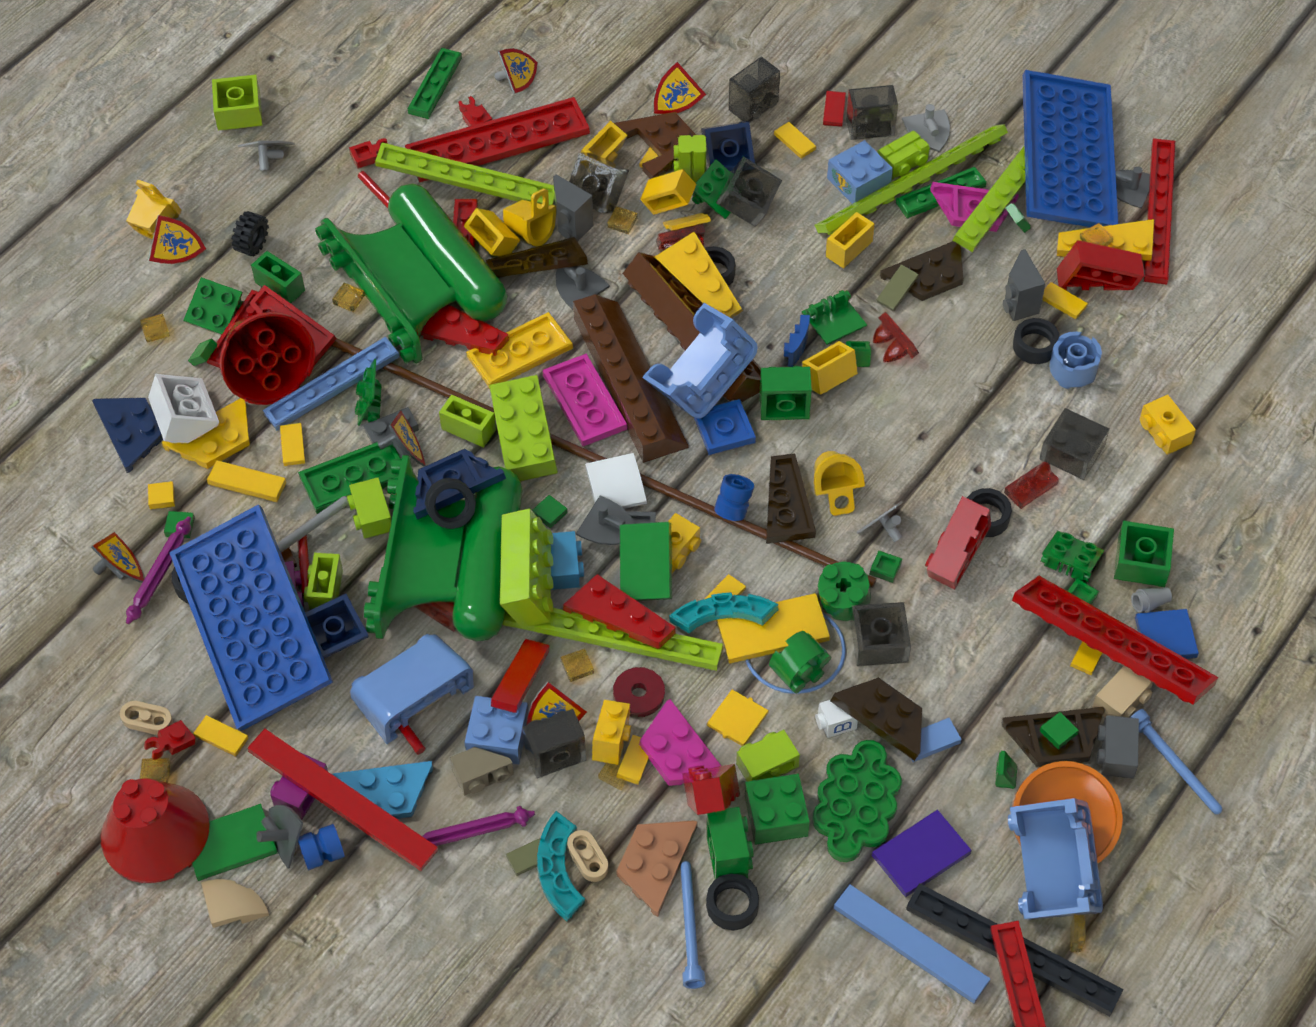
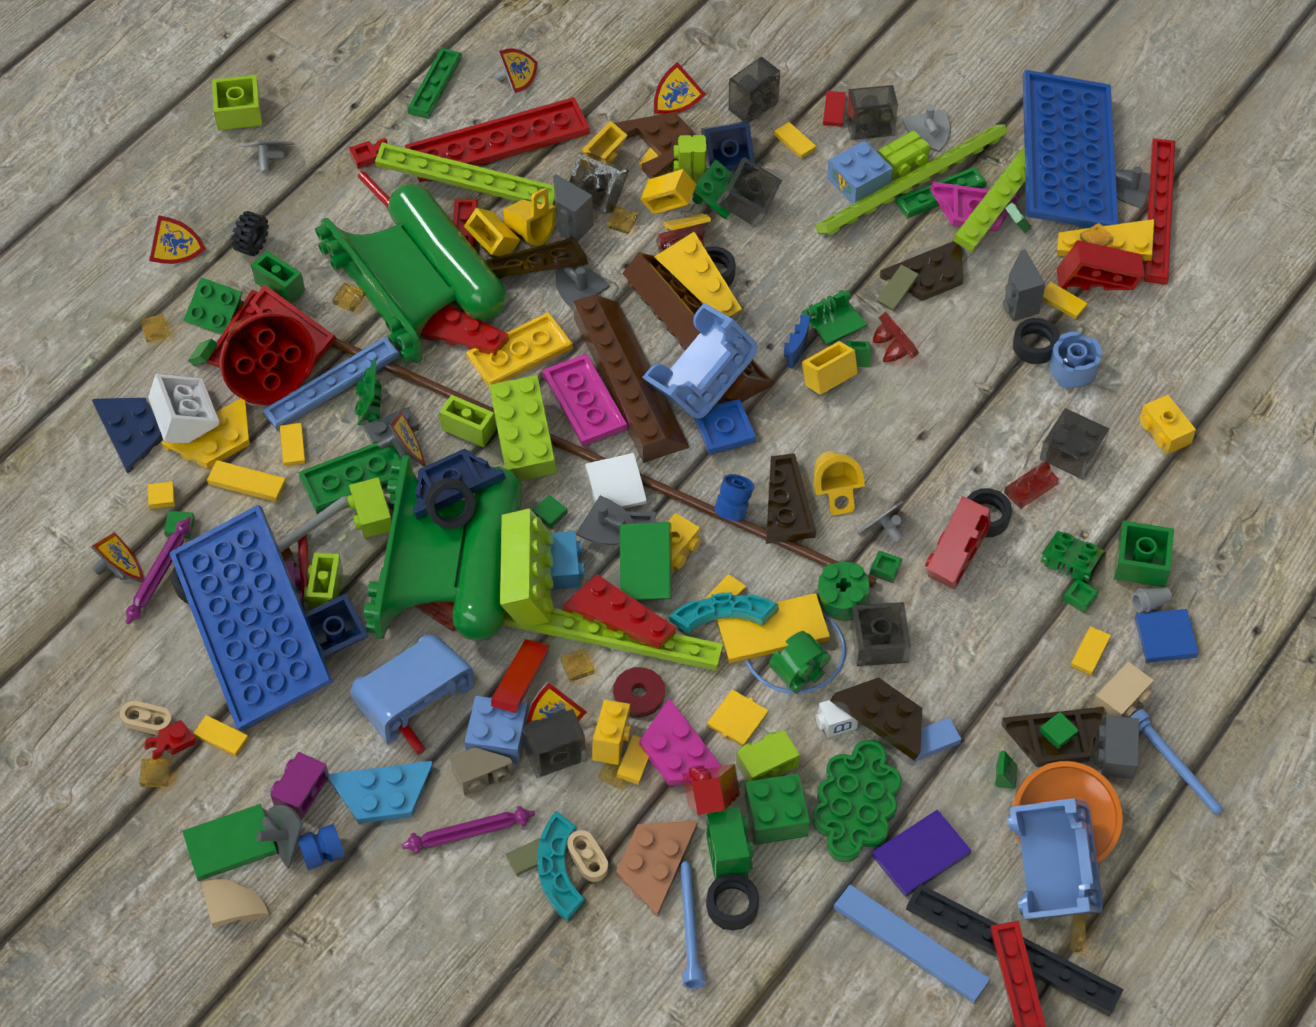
(148, 207): yellow container -> none
(154, 830): red cone -> none
(343, 799): red tile -> none
(473, 115): red plate -> none
(785, 393): green brick -> none
(849, 240): yellow brick -> none
(1115, 639): red plate -> none

